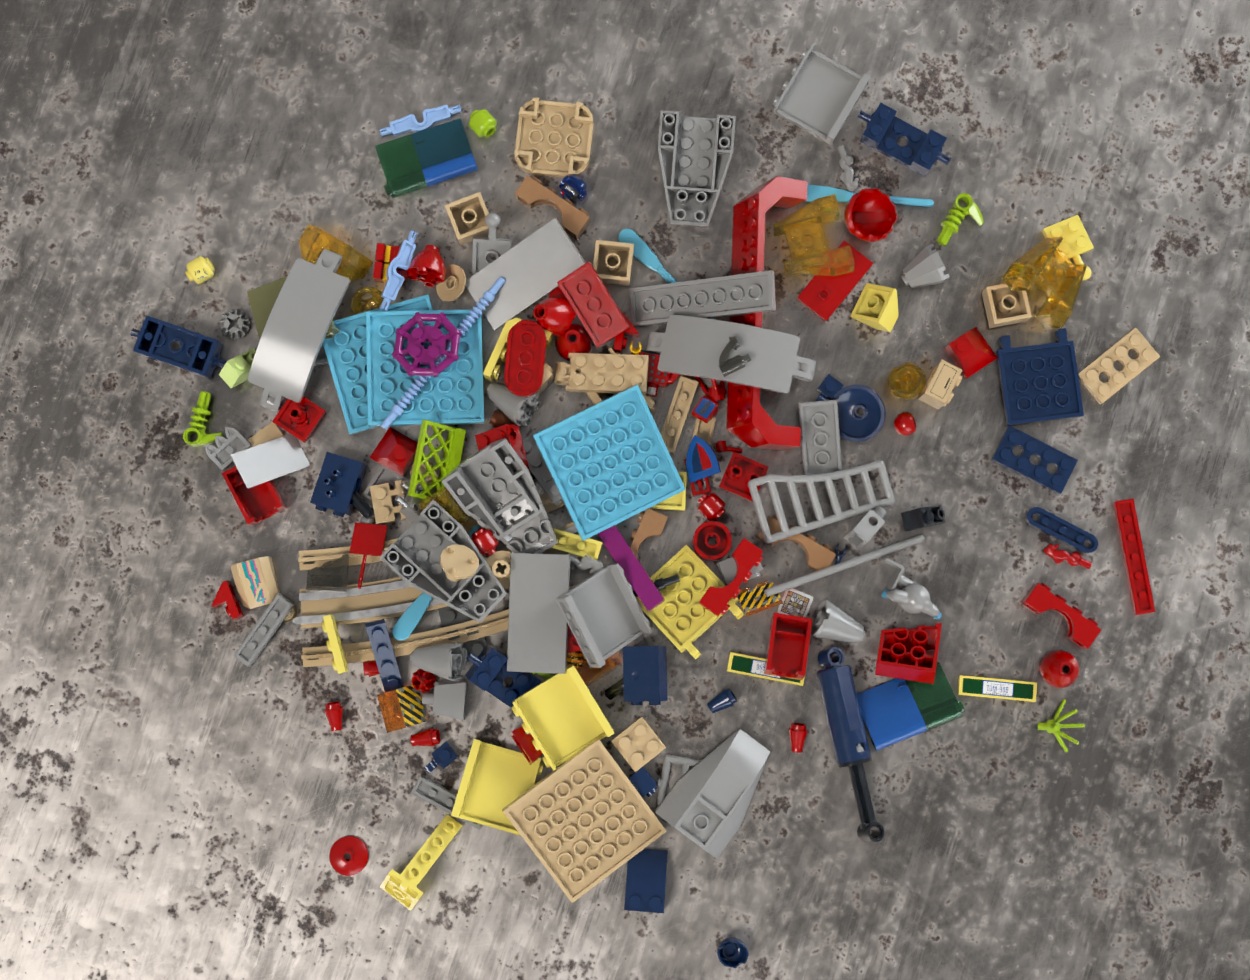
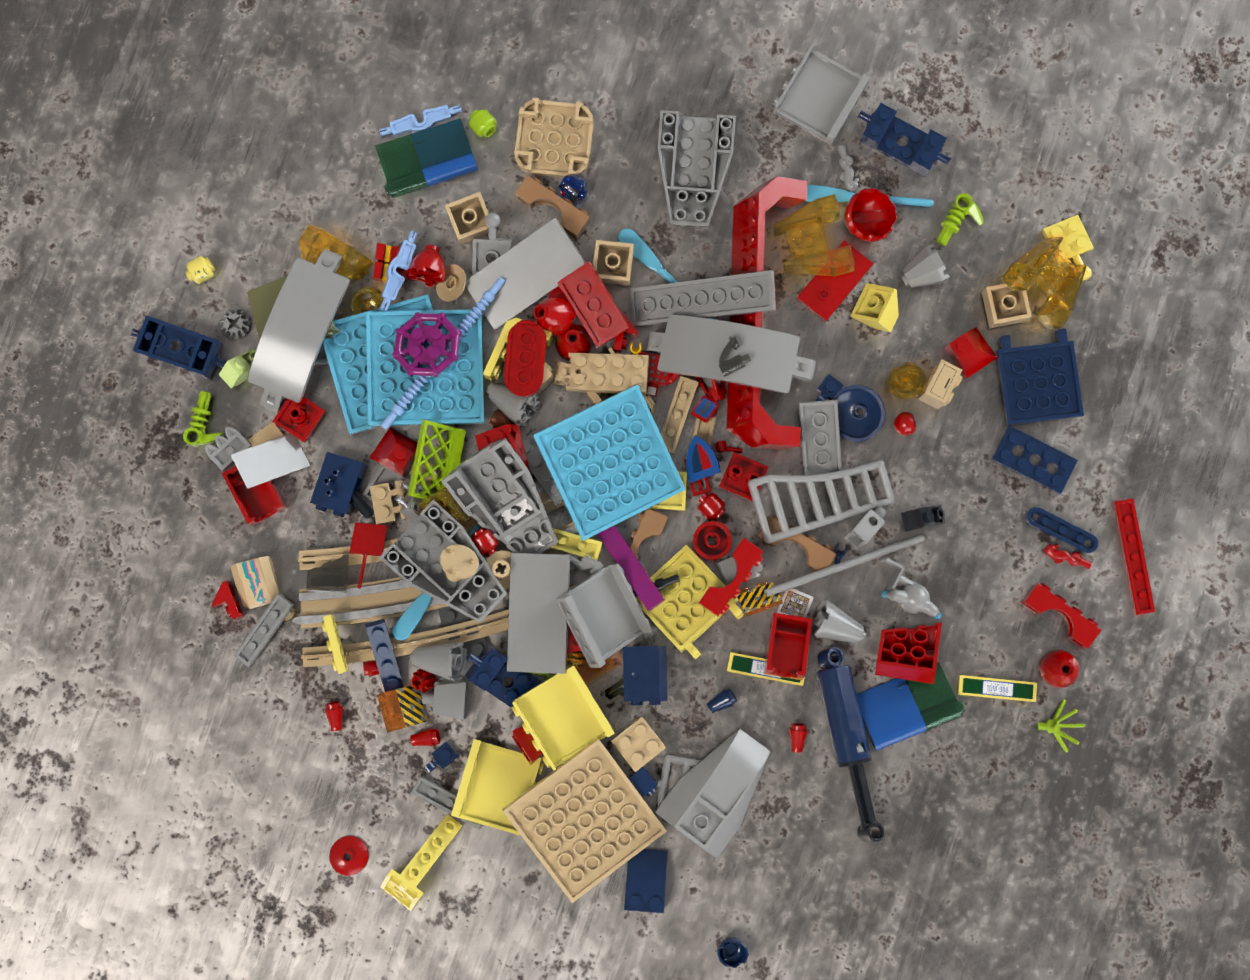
(1131, 367): tan plate -> none

